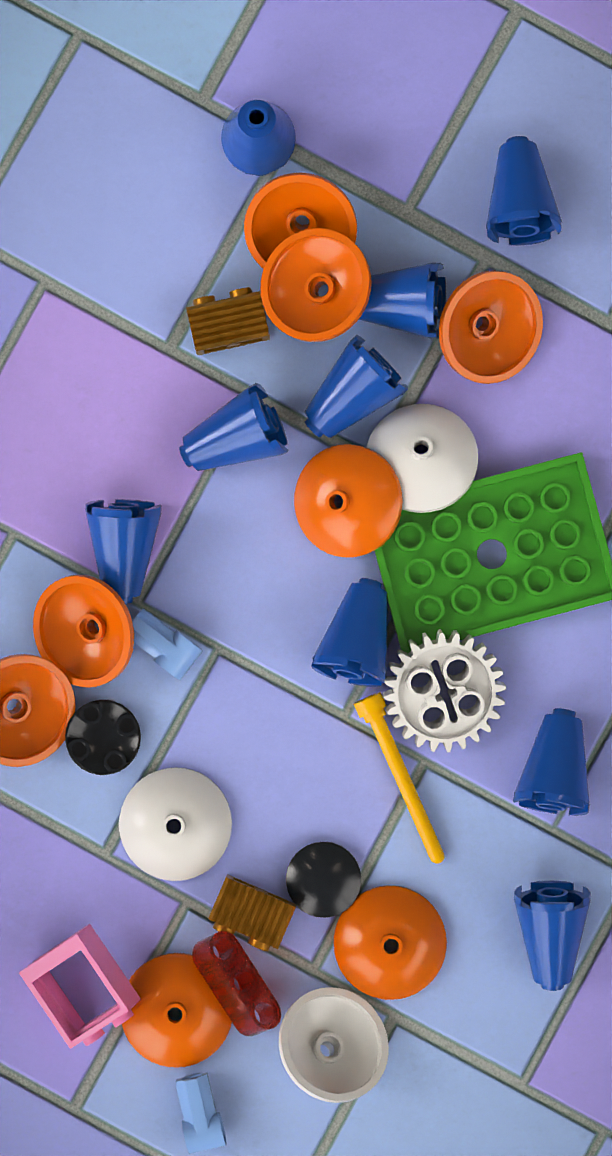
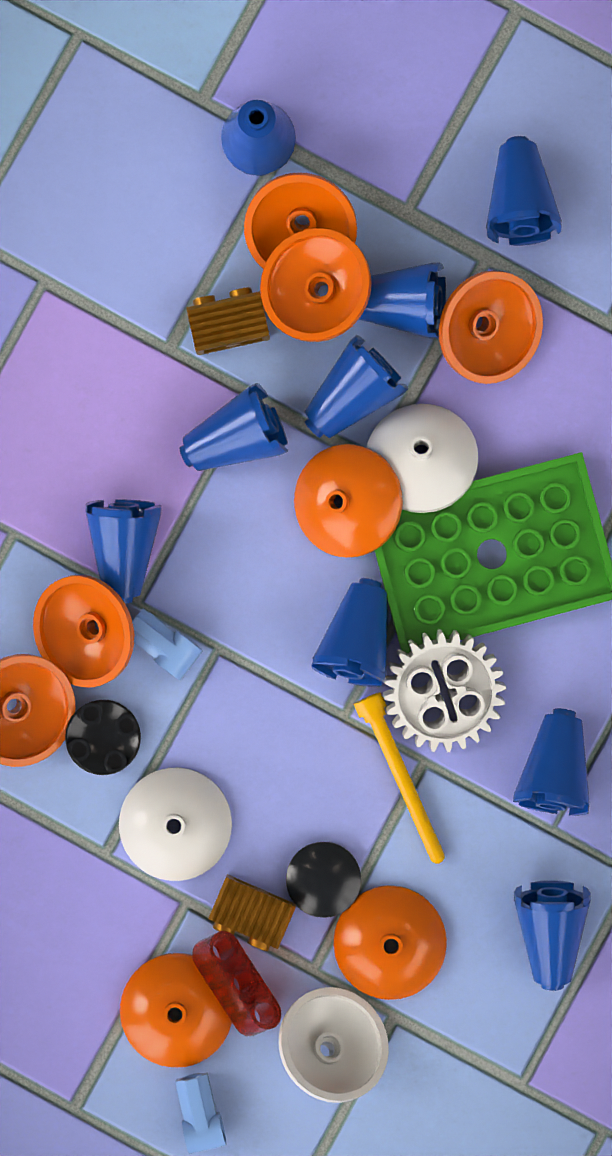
(58, 1006): bright pink window -> none

